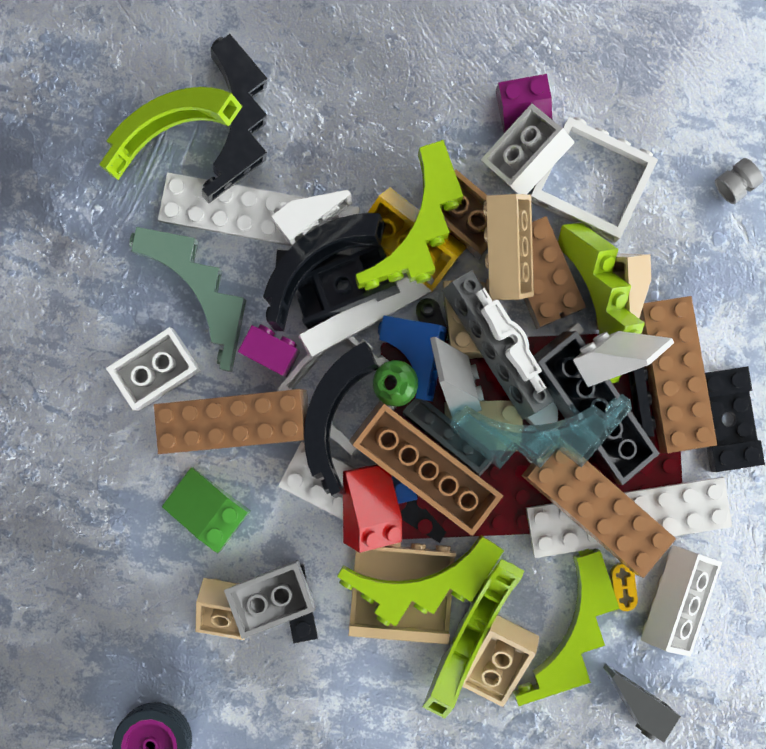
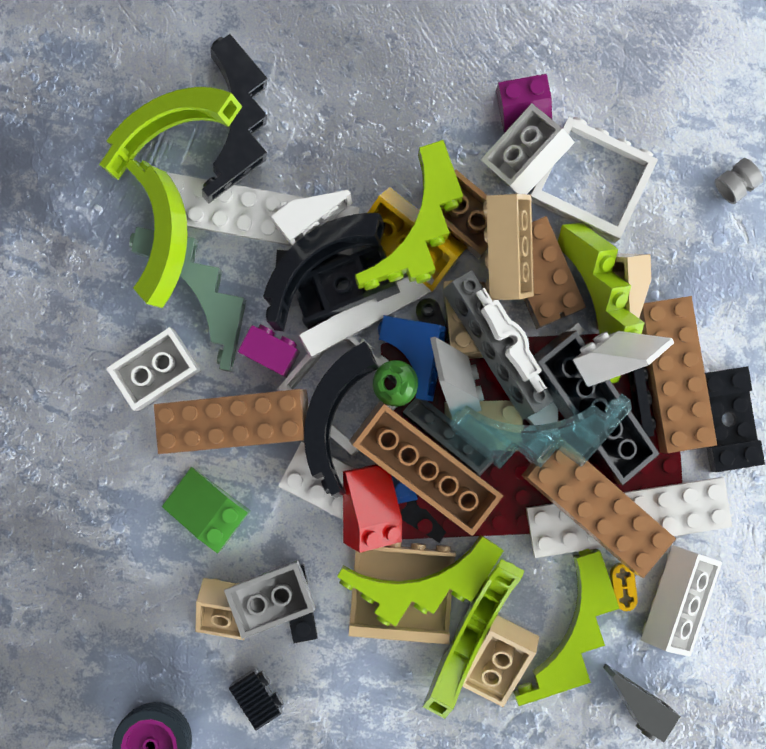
(169, 234): none -> lime arch
(256, 698): none -> black brick

